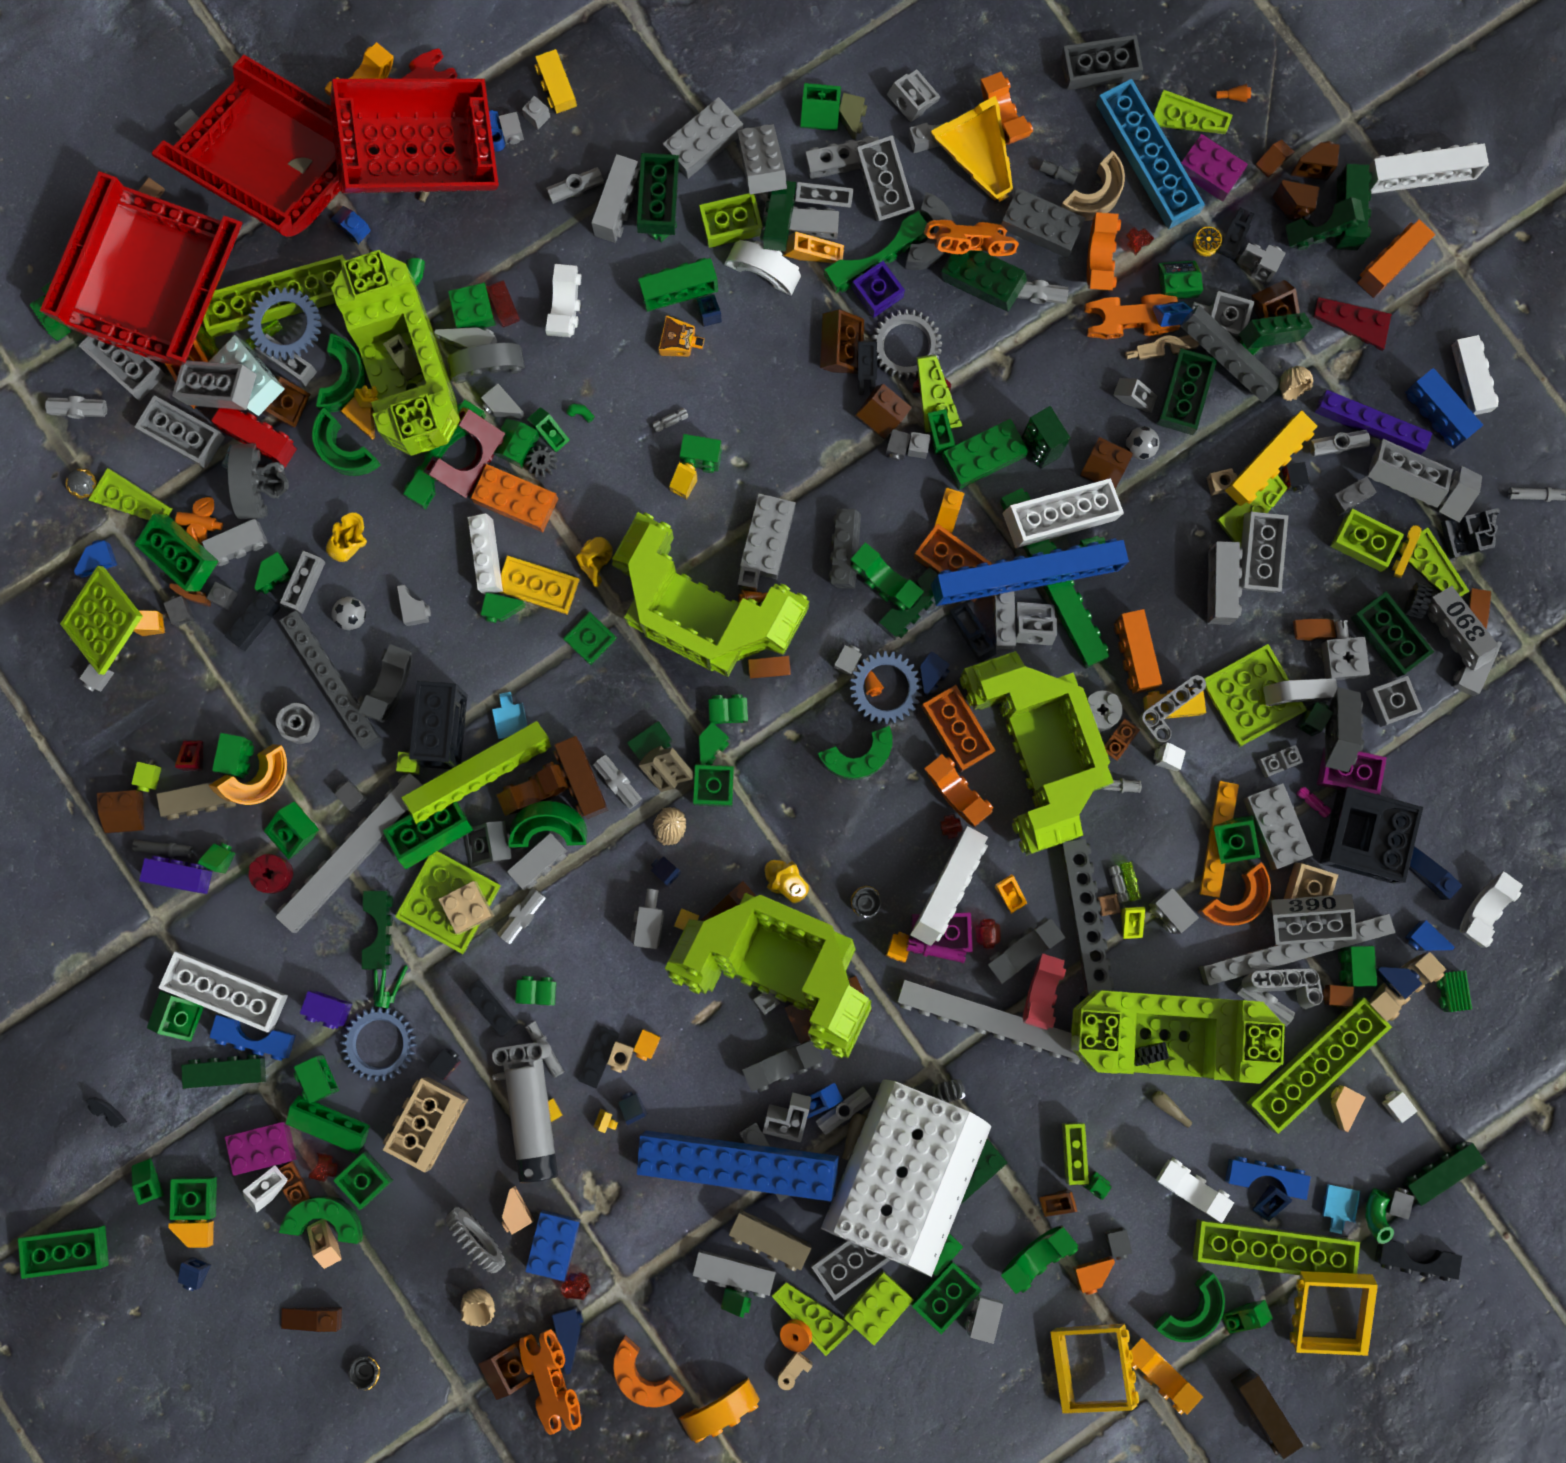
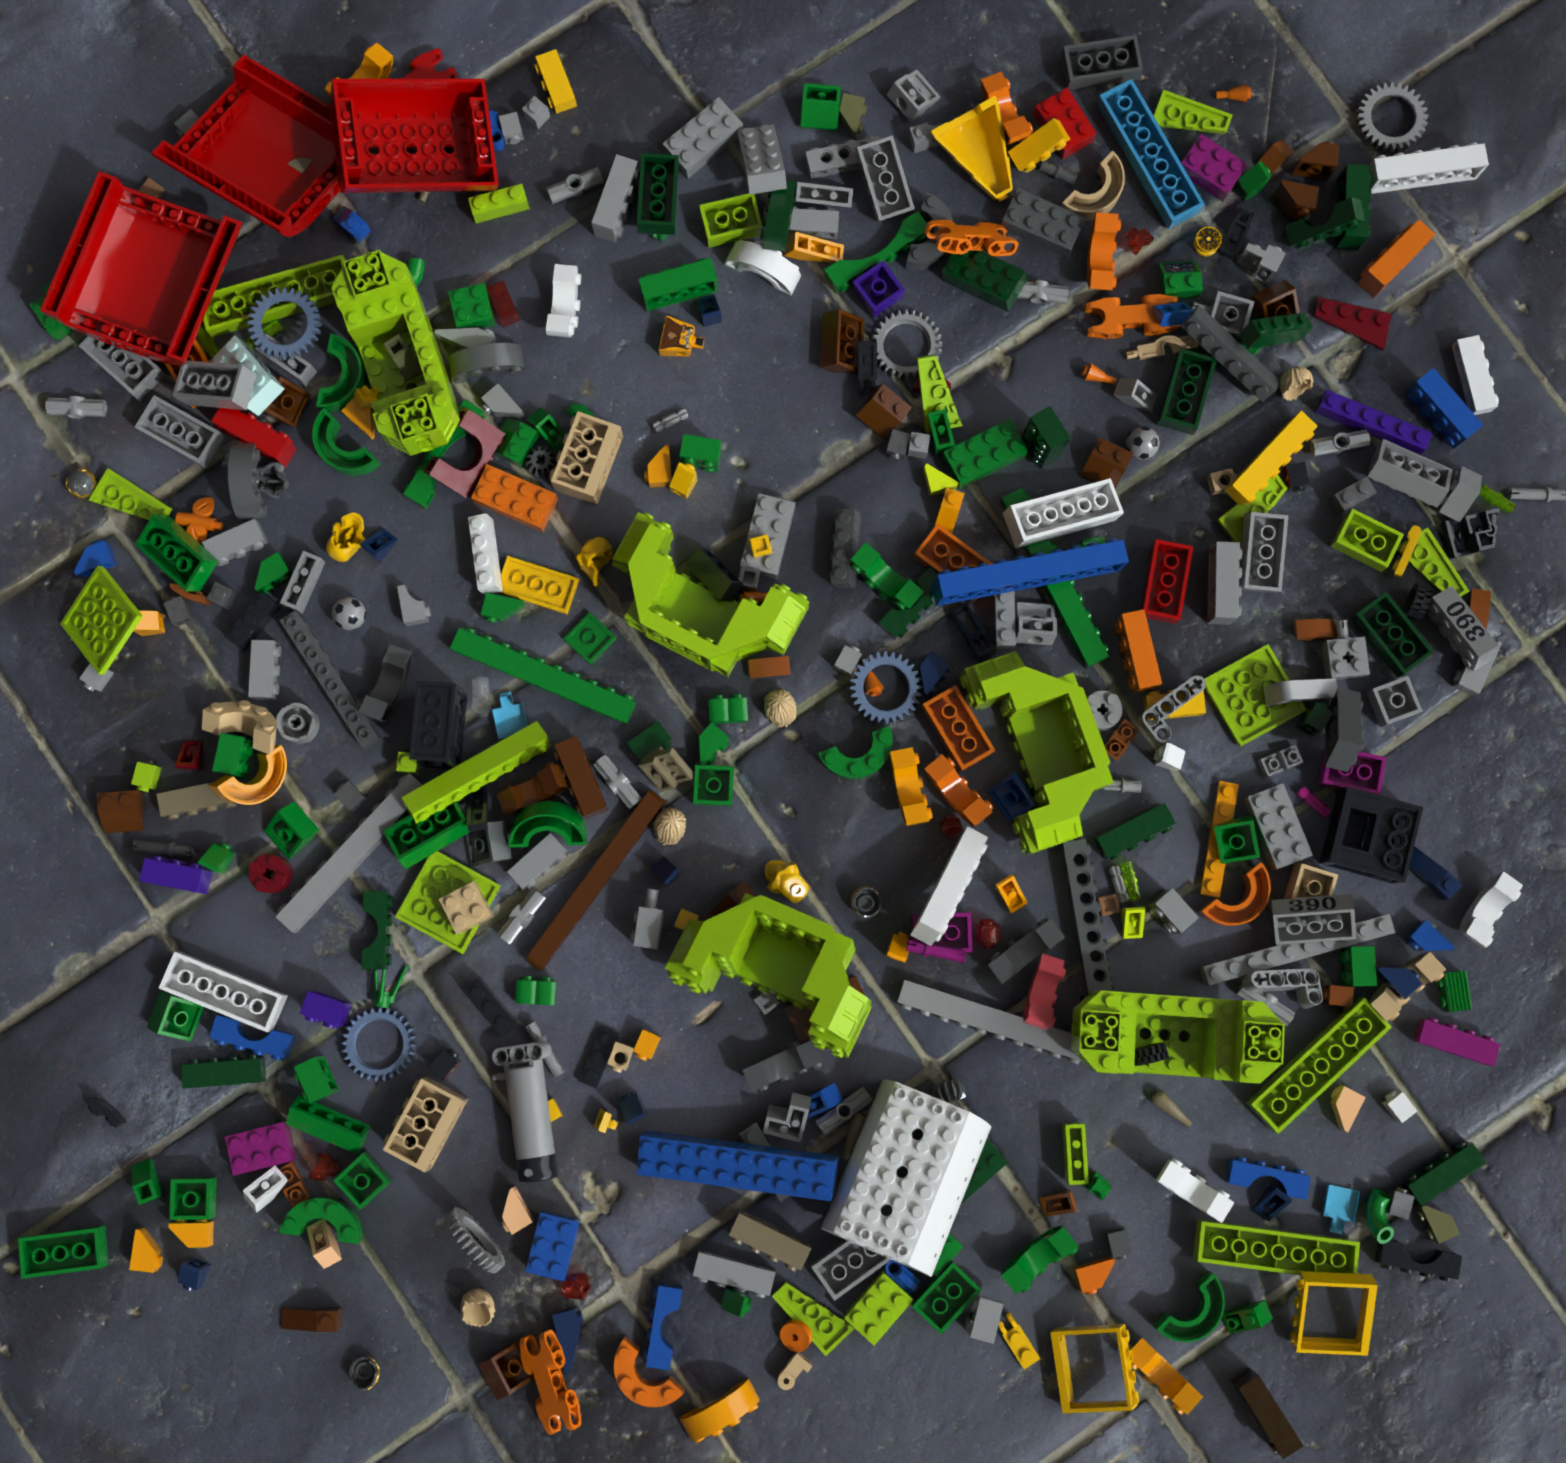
(145, 1252): none -> light orange slope
(242, 718): none -> tan brick
(264, 670): none -> light grey brick
(379, 544): none -> dark blue slope
(477, 809): none -> black plate
(481, 694): none -> clear piece
(499, 203): none -> lime brick
(543, 676): none -> green brick
(595, 880): none -> reddish brown beam
(597, 459): none -> tan brick
(659, 469): none -> light orange slope
(660, 1352): none -> blue arch
(714, 574): none -> black brick
(760, 546): none -> yellow tile
(780, 707): none -> tan hair
(903, 1277): none -> blue piece
(908, 787): none -> light orange brick
(938, 481): none -> neon yellow slope
(1012, 797): none -> blue slope
(1019, 1343): none -> yellow hinge
(1039, 146): none -> yellow brick
(1066, 110): none -> red brick
(1093, 373): none -> orange cone
(1134, 831): none -> dark green brick
(1166, 581): none -> red brick
(1253, 181): none -> green slope
(1399, 142): none -> light grey piece
(1438, 1224): none -> olive slope
(1456, 1042): none -> magenta brick
(1497, 499): none -> clear neon green pin

